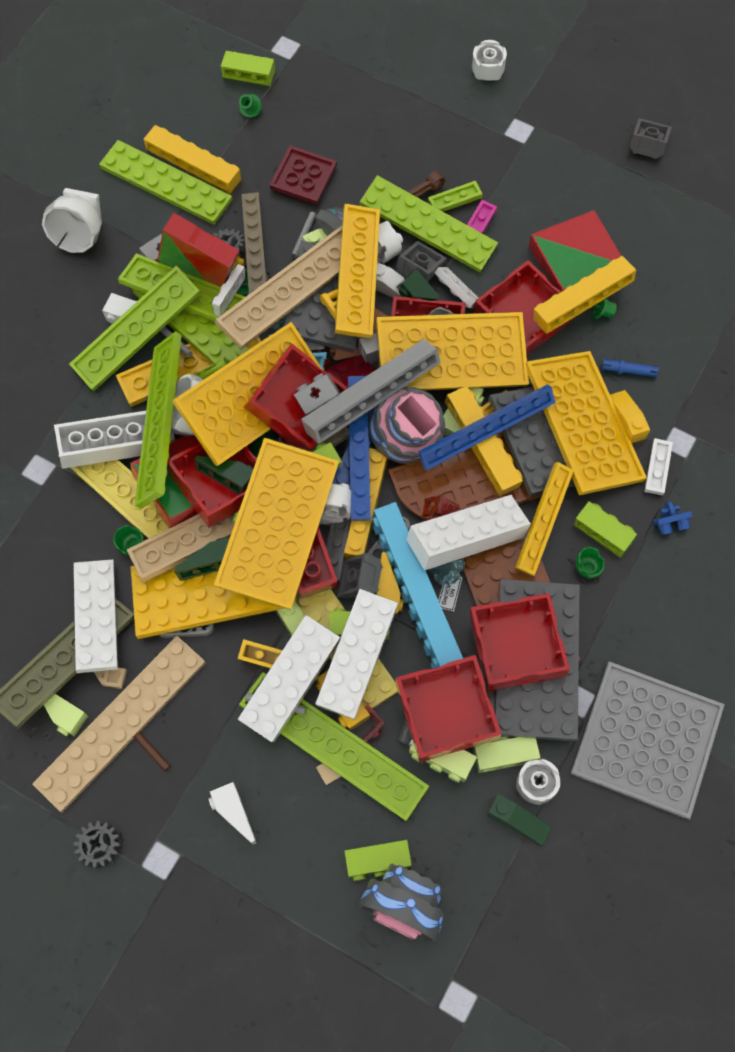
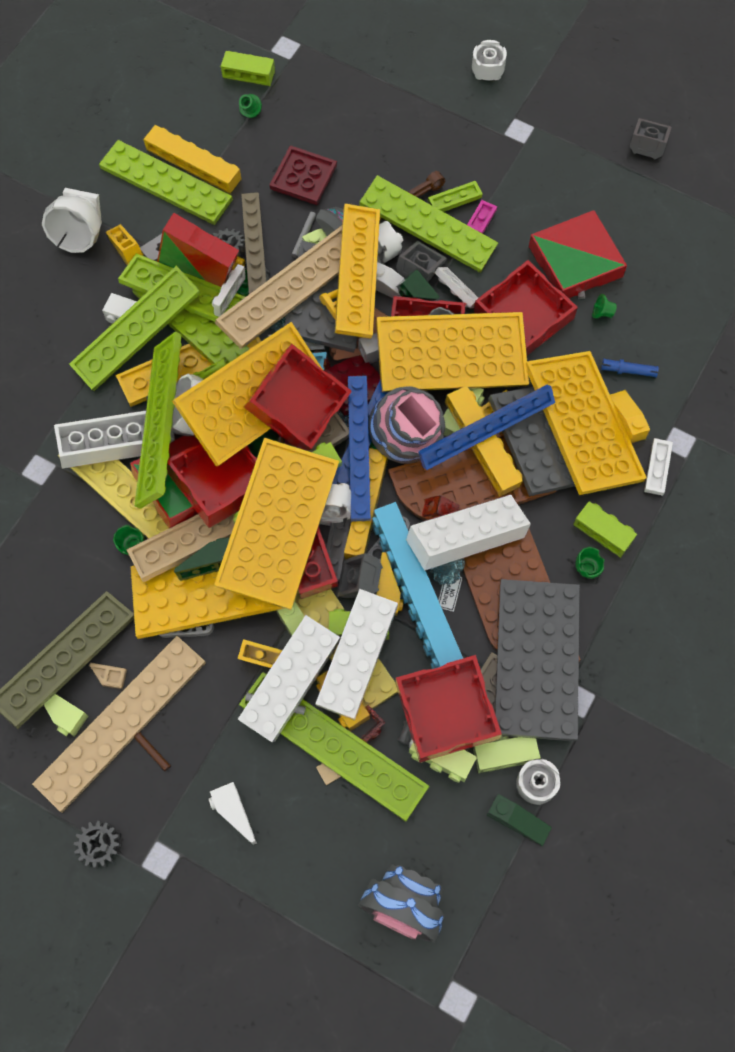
(95, 616): white plate -> none
(124, 243): none -> yellow slope
(166, 332): light grey bar -> none
(230, 473): dark green slope -> none
(305, 393): light grey brick -> none
(371, 391): light grey brick -> none
(376, 859): lime brick -> none
(518, 642): red tile -> none
(544, 519): yellow plate -> none
(584, 294): yellow brick -> none
(648, 740): light grey tile -> none
(681, 519): blue hips -> none

